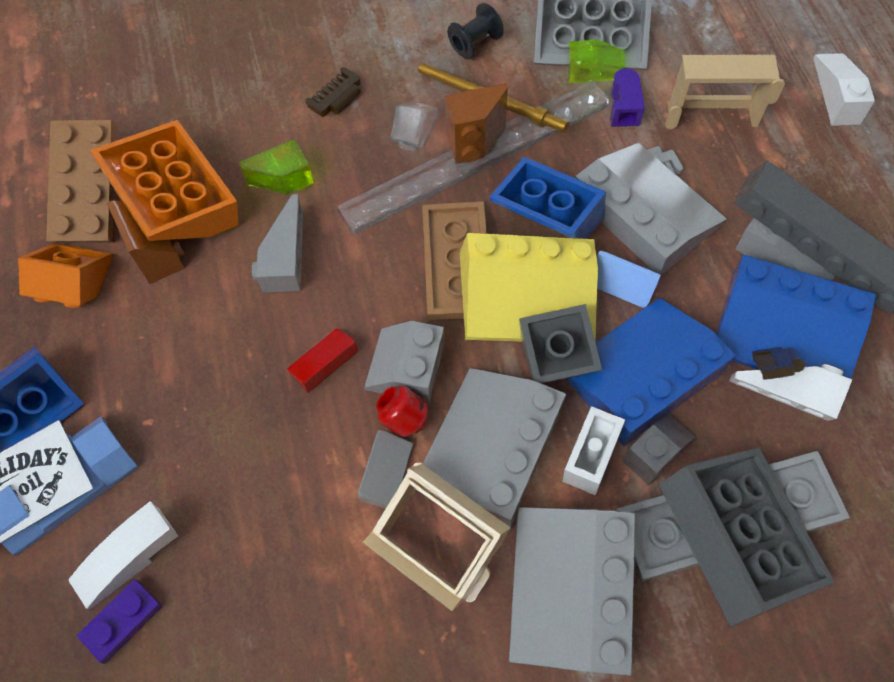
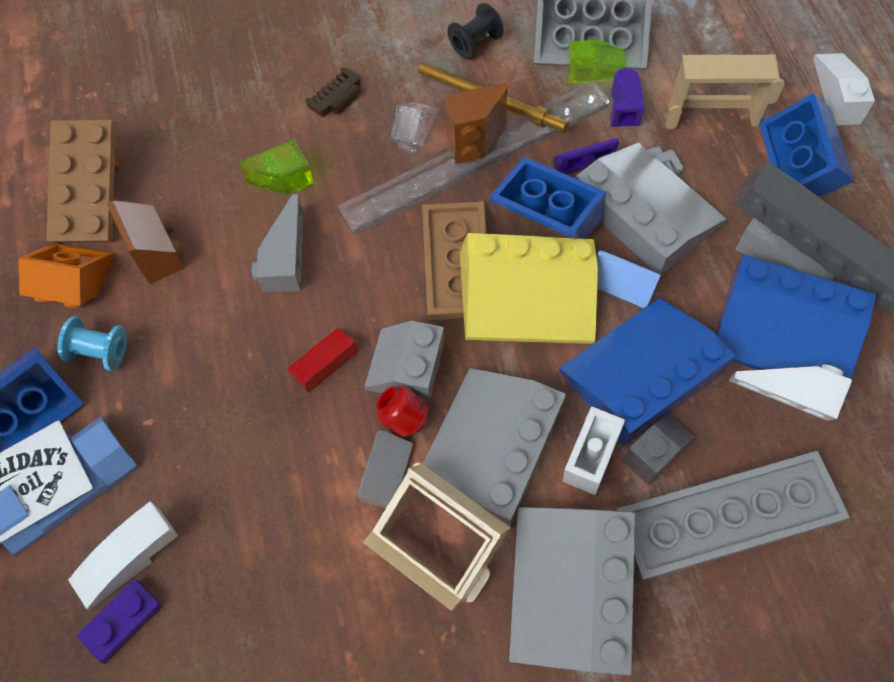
(77, 340): none -> medium azure hose
(168, 184): orange slope -> none
(559, 344): dark grey slope -> none
(583, 157): none -> dark purple slope
(744, 534): dark grey slope -> none
(778, 362): dark brown piece -> none
(808, 145): none -> blue slope

